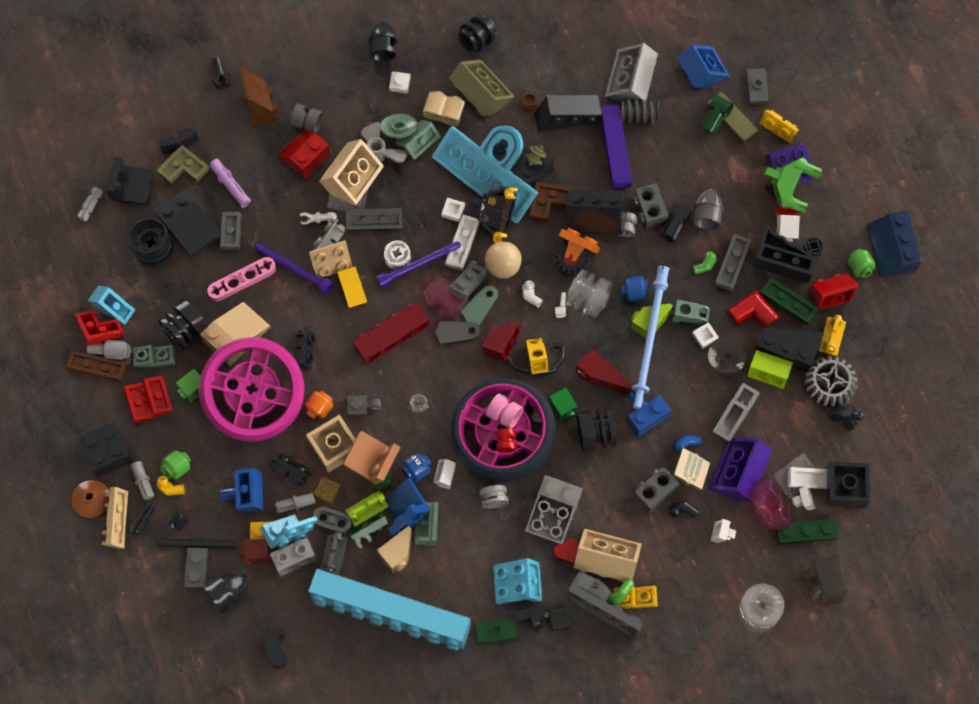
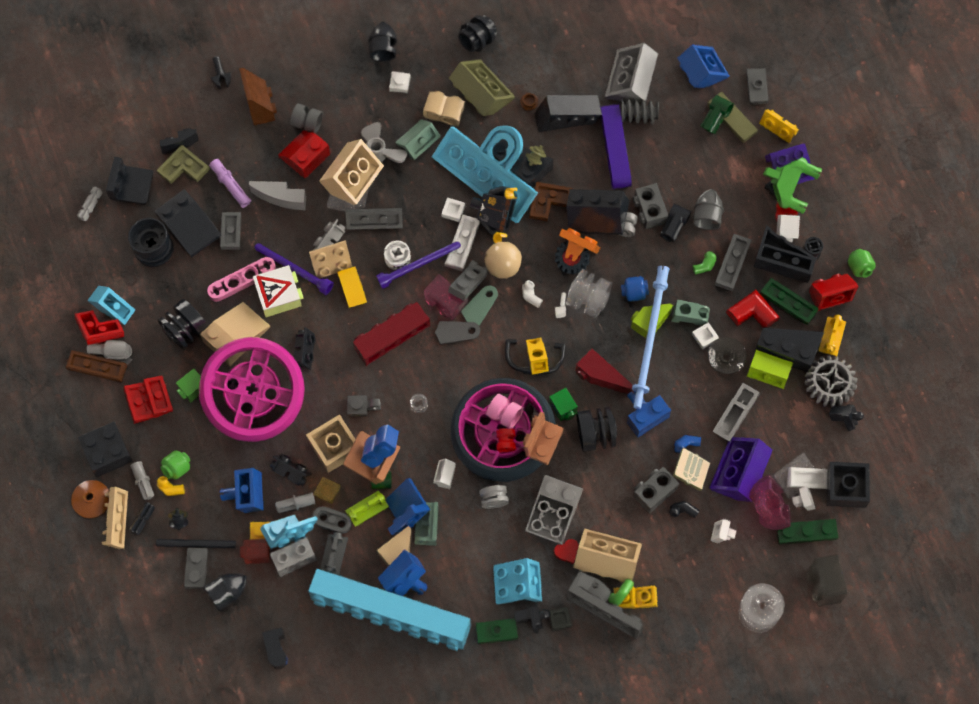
(153, 356): sand green slope -> none
(278, 291): none -> piece
(279, 194): none -> light grey slope
(318, 405): orange head -> none
(330, 216): white piece -> none
(373, 524): plate -> none
(379, 446): none -> blue brick
(398, 126): sand green dish -> none
(403, 575): none -> blue brick
(416, 467): blue head -> none
(501, 340): dark red slope -> none
(542, 440): none -> nougat bracket
(894, 244): dark blue slope -> none

